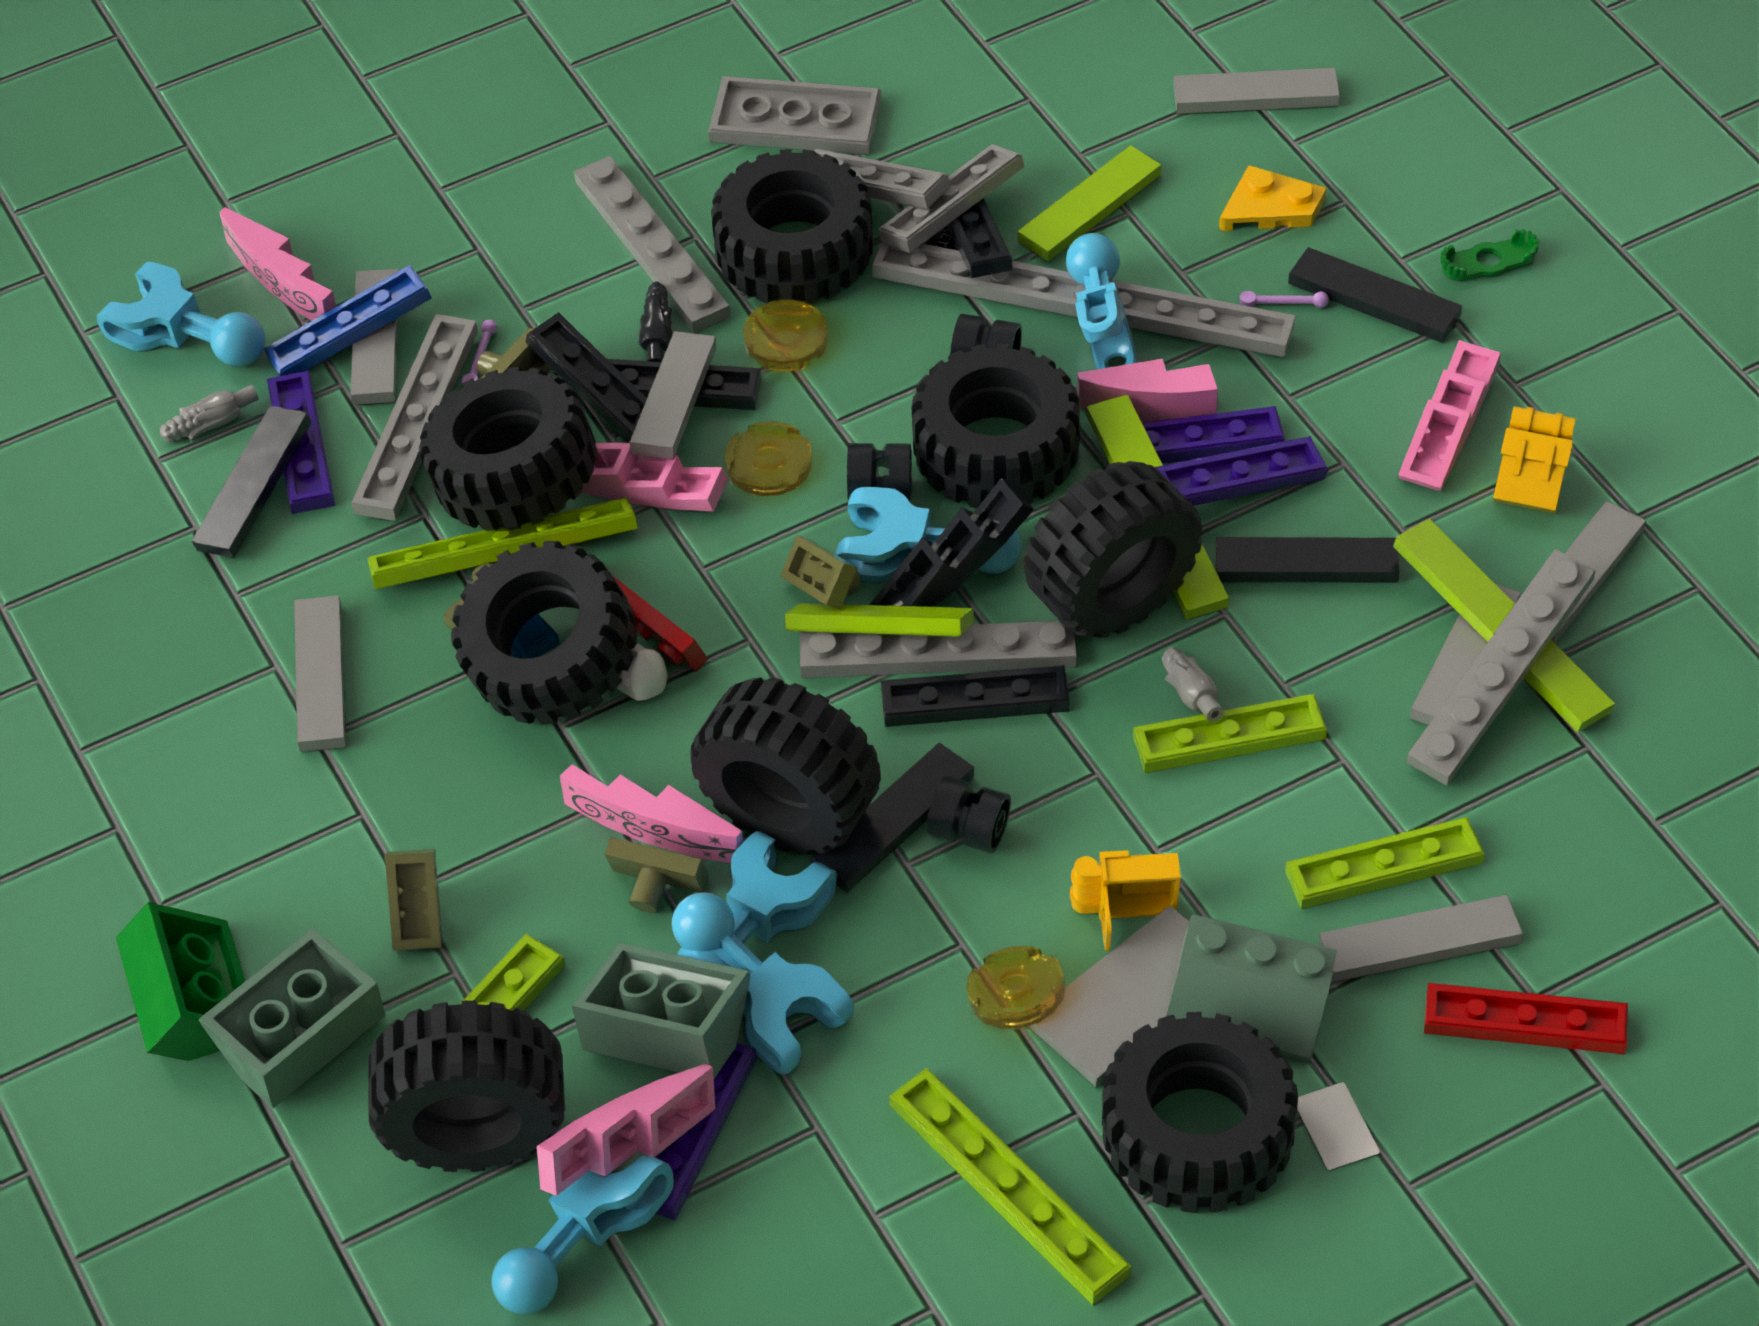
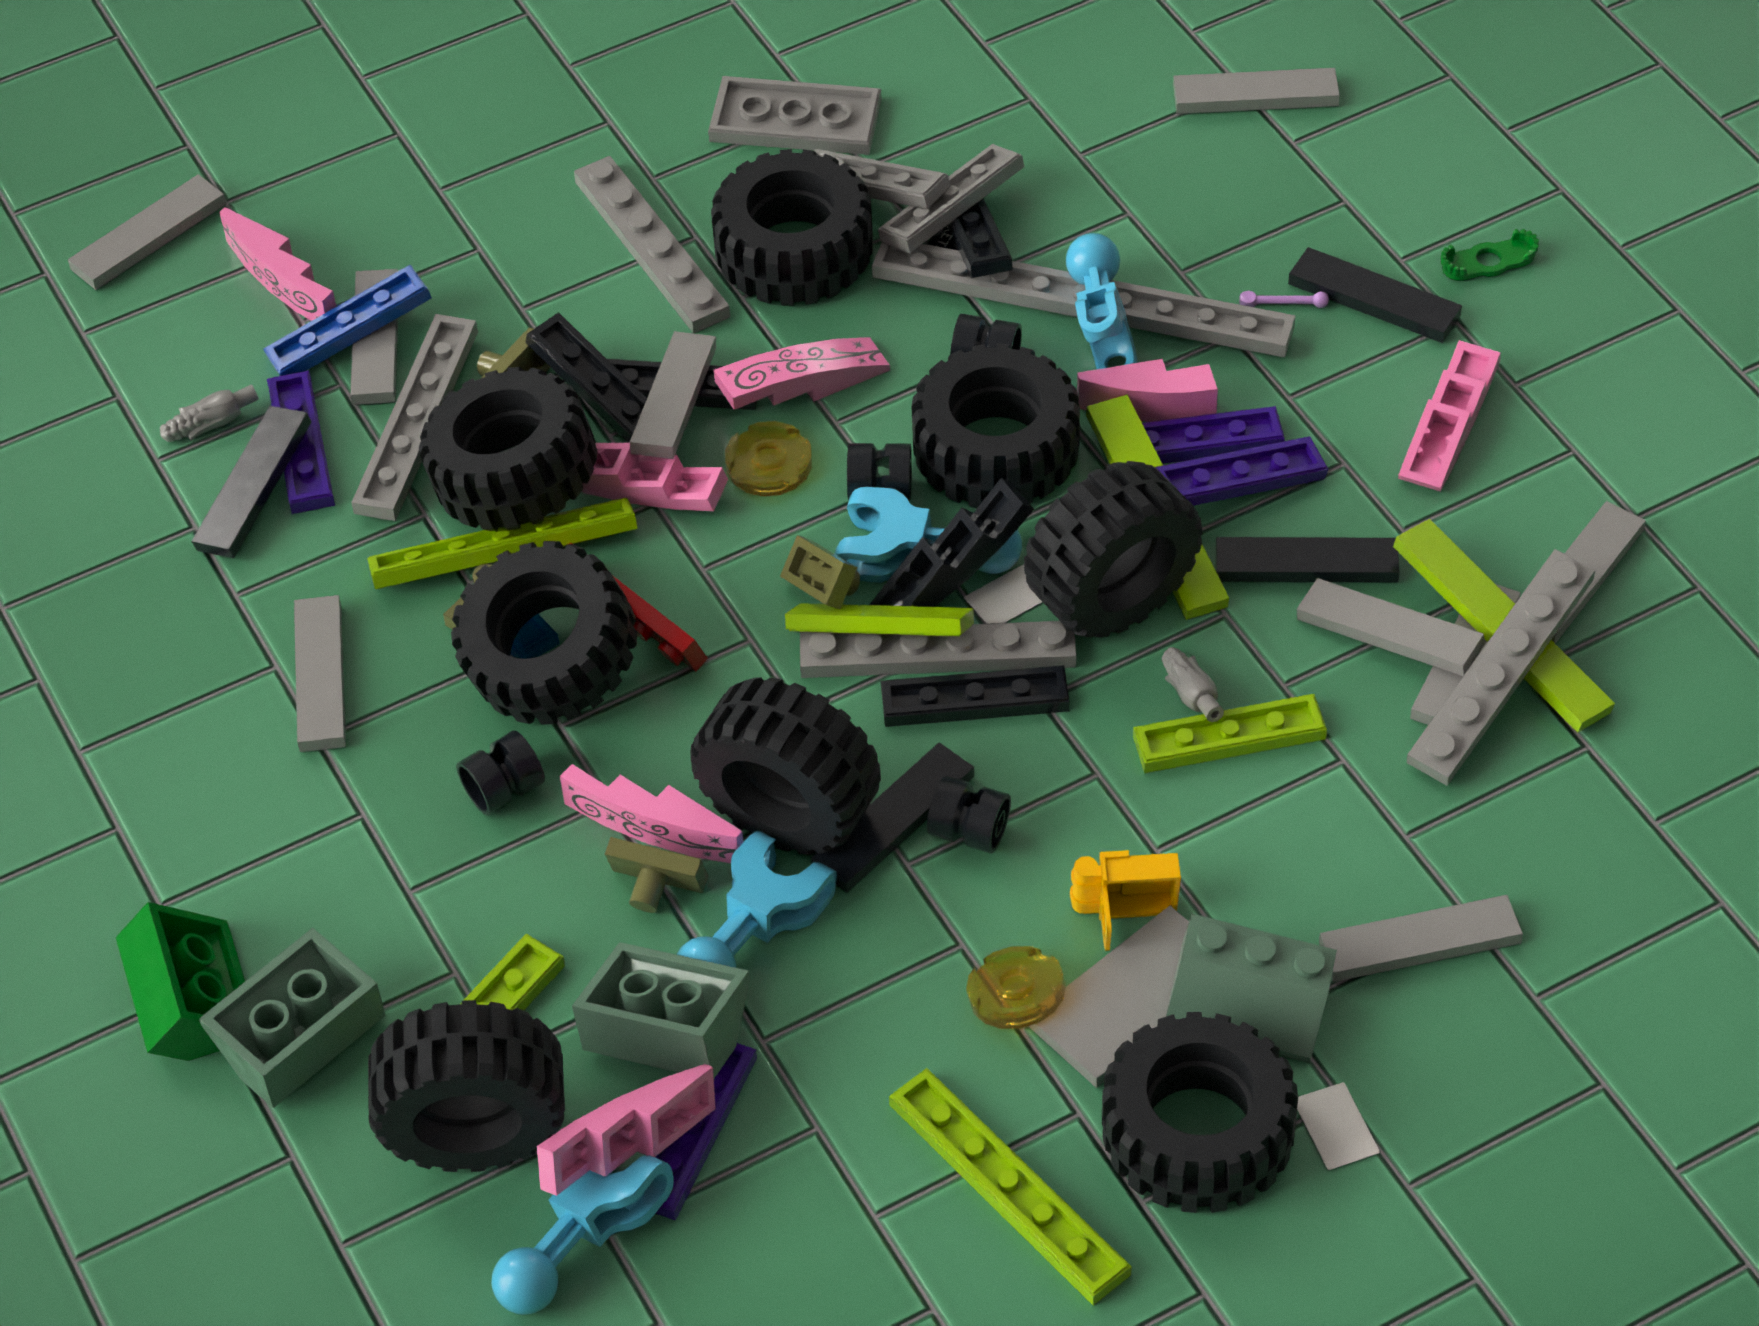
(146, 232): none -> light grey tile
(172, 314): medium azure piece -> none
(413, 899): olive tile -> none
(488, 328): lavender hinge -> none
(504, 770): none -> black wheel
(645, 676): white plate -> none
(655, 324): black piece -> none
(774, 988): medium azure piece -> none
(785, 335): clear yellow tile -> none
(803, 368): none -> bright pink slope
(1003, 597): none -> white sticker
(1089, 203): lime tile -> none
(1272, 201): yellow wing -> none
(1384, 862): lime tile -> none
(1390, 627): none -> light grey tile
(1526, 1018): red tile -> none
(1534, 459): yellow piece -> none

